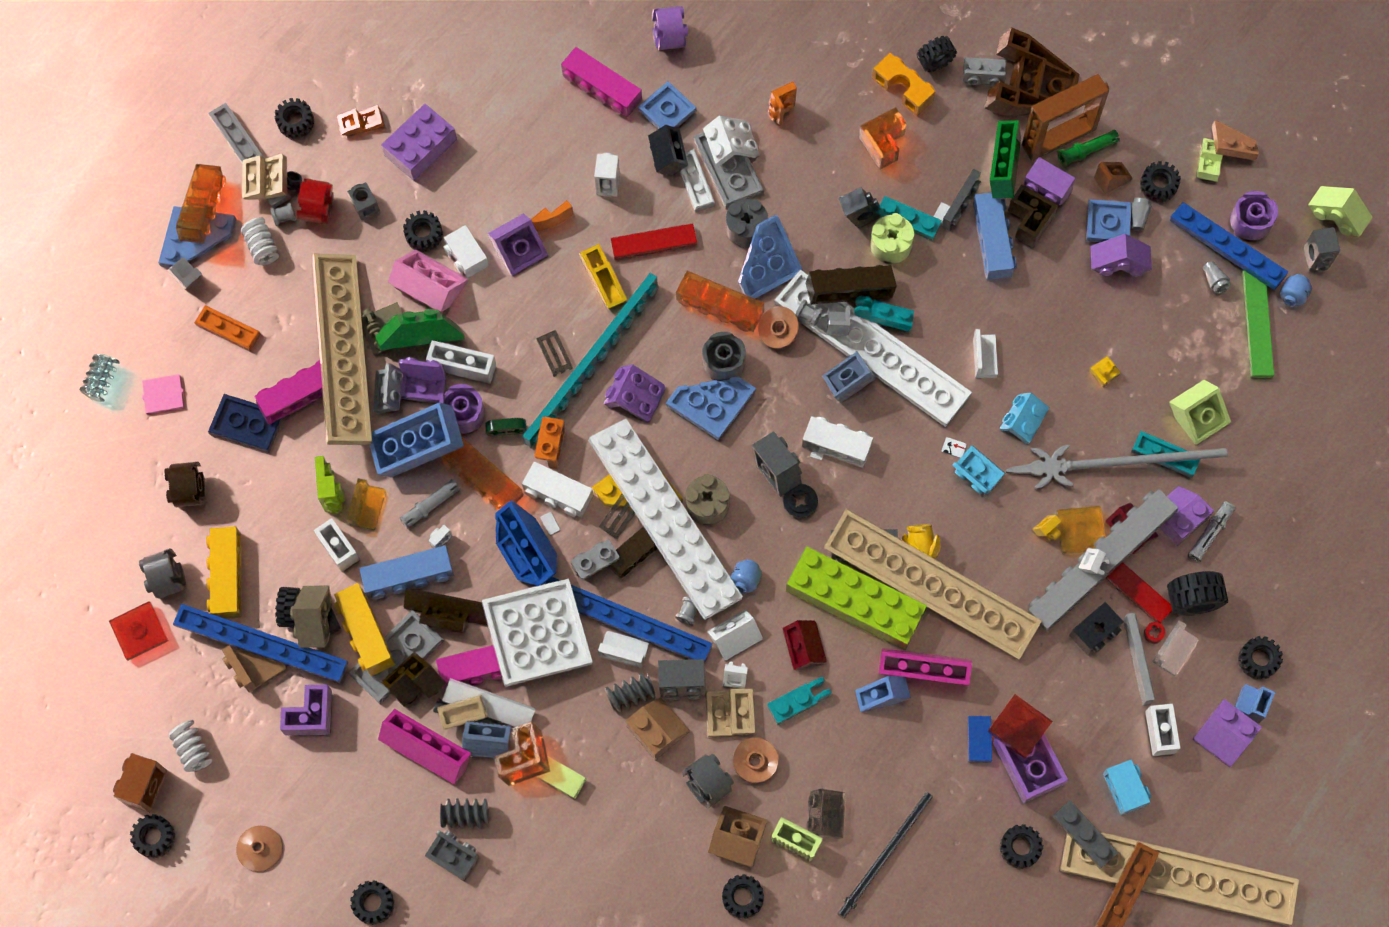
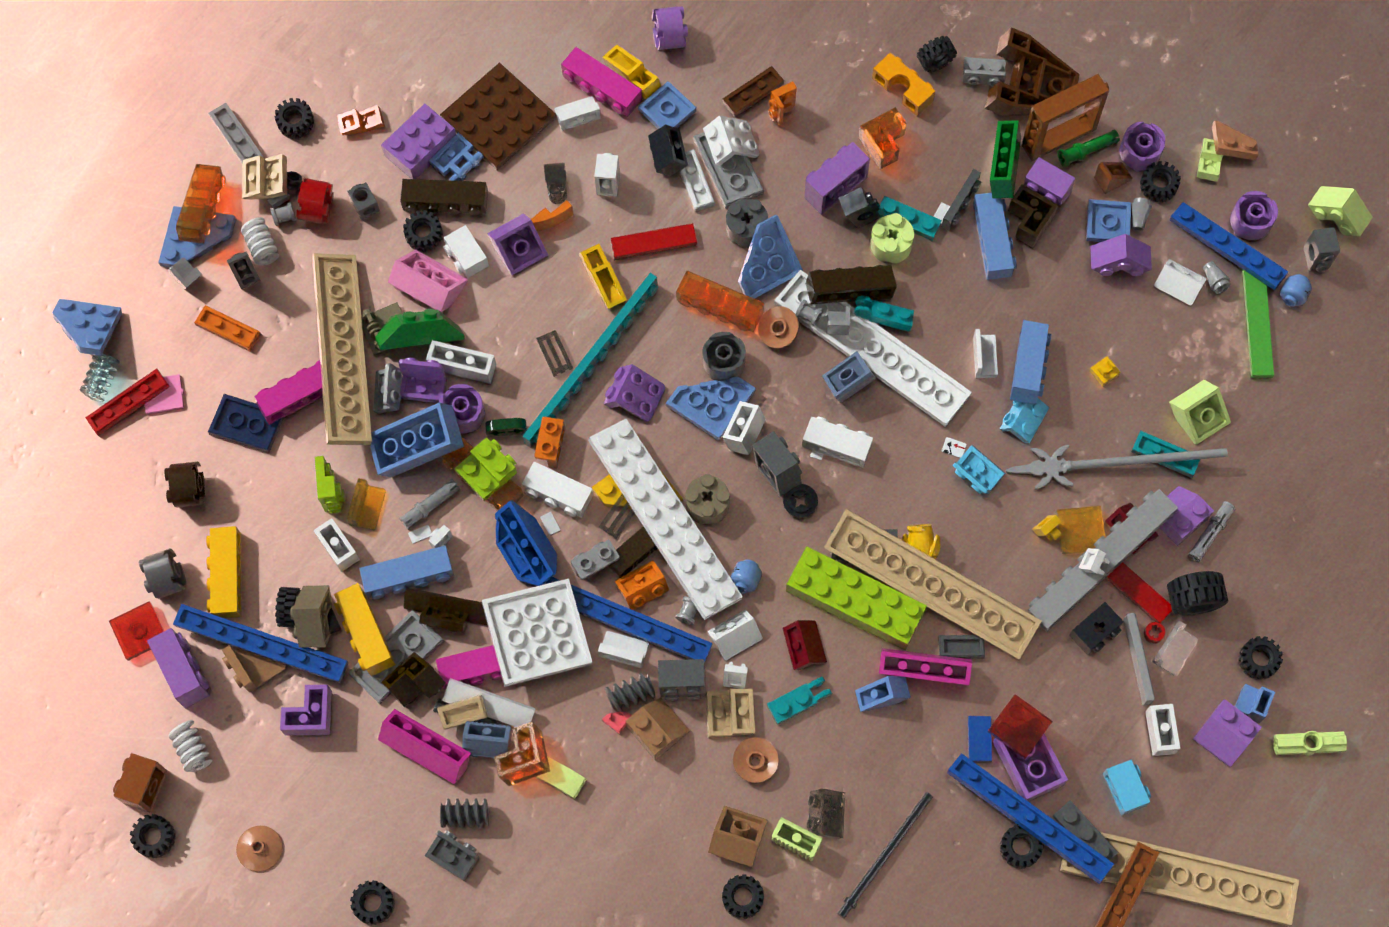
(87, 324): none -> medium blue plate
(127, 402): none -> red tile
(179, 667): none -> medium lavender brick
(243, 269): none -> dark grey slope
(420, 534): none -> white sticker
(444, 196): none -> dark brown brick
(452, 154): none -> medium blue plate
(486, 468): none -> lime plate
(498, 115): none -> reddish brown plate
(556, 180): none -> clear smoke piece
(577, 113): none -> white panel
(616, 720): none -> coral tile
(632, 70): none -> yellow slope
(642, 585): none -> orange bracket
(708, 780): dark grey brick -> none
(744, 428): none -> white brick
(752, 91): none -> reddish brown plate
(836, 177): none -> medium lavender brick
(962, 646): none -> dark grey tile
(1029, 362): none -> medium blue brick
(1030, 818): none -> blue plate
(1142, 145): none -> medium lavender brick
(1180, 282): none -> white panel
(1324, 743): none -> yellowish green piece

